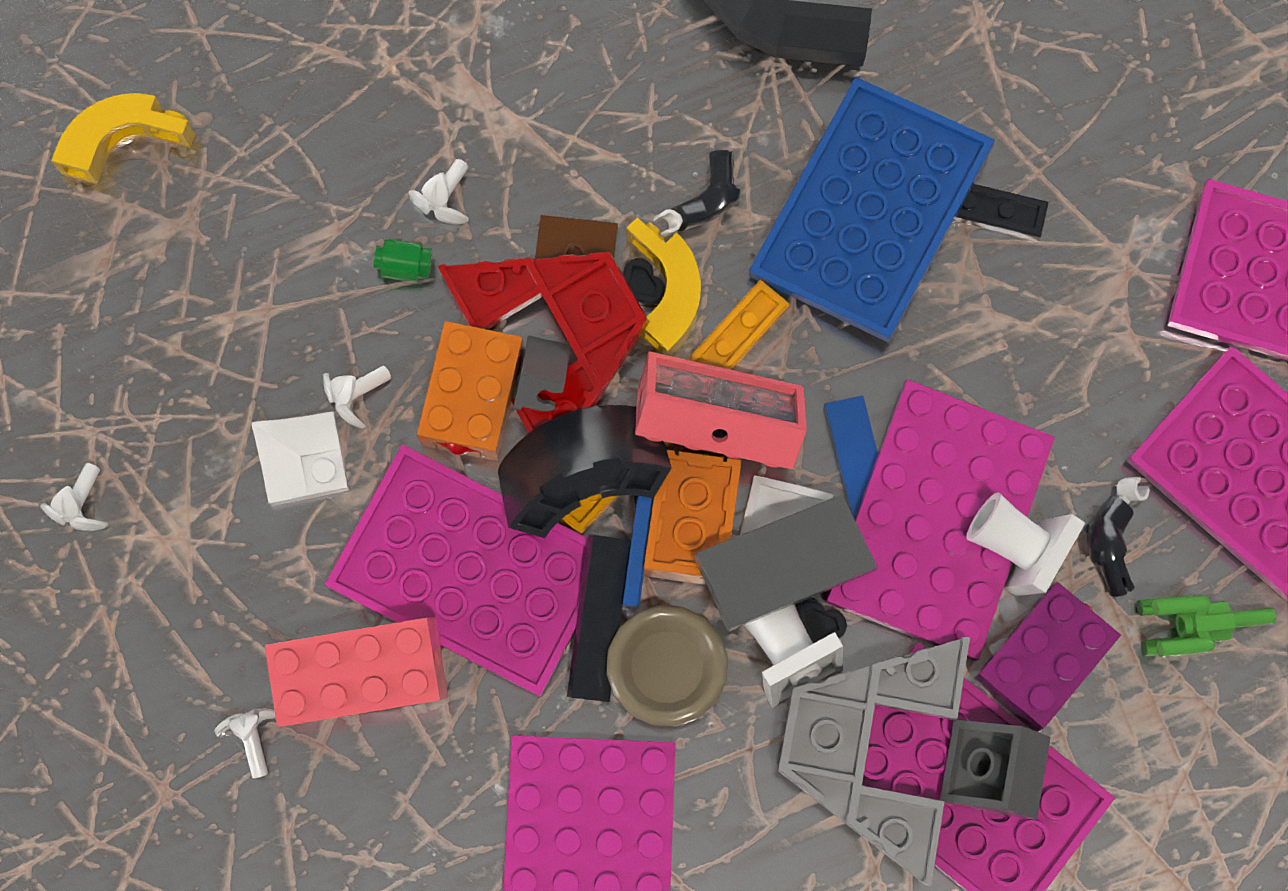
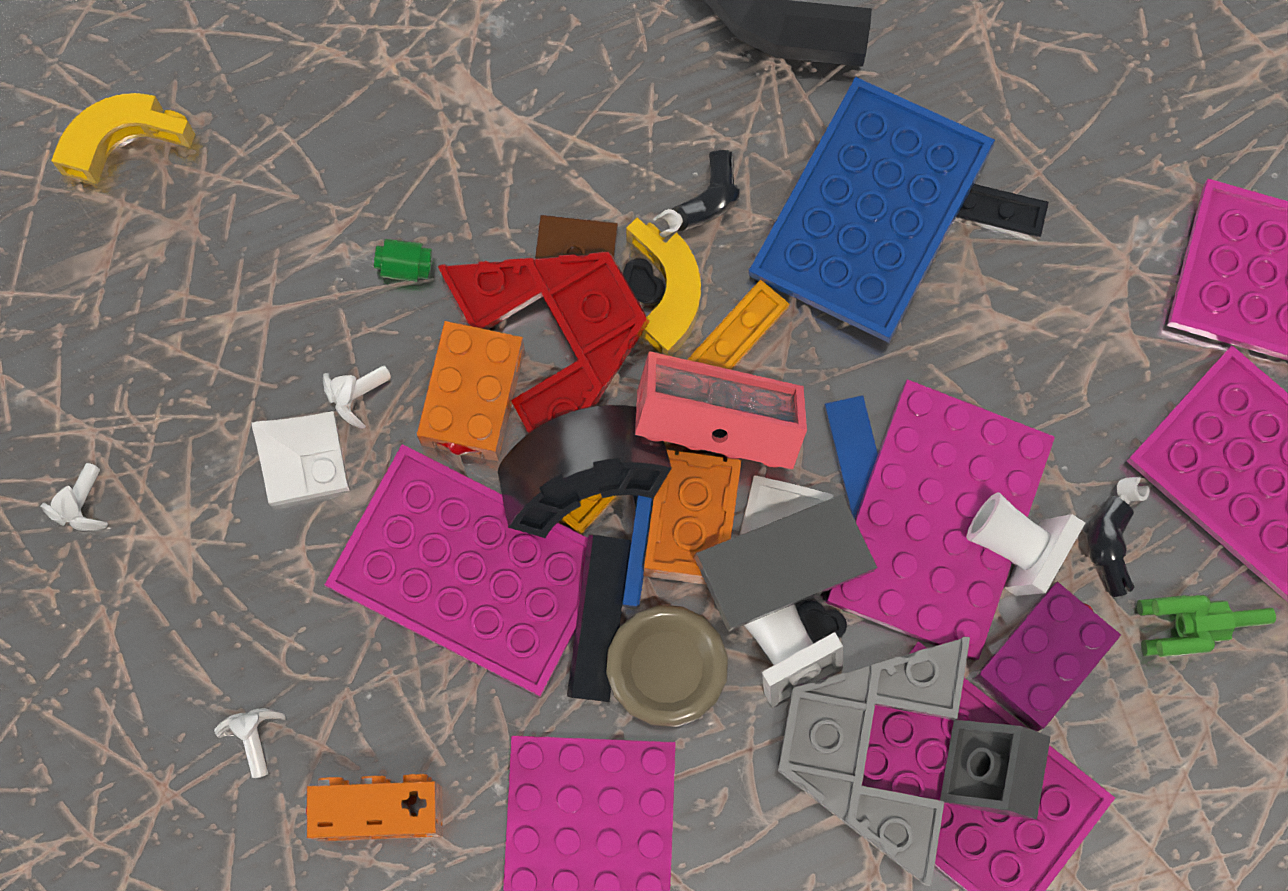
(356, 671): coral brick -> none
(373, 809): none -> orange piece
(436, 194): white plant -> none
(541, 369): dark grey hinge -> none

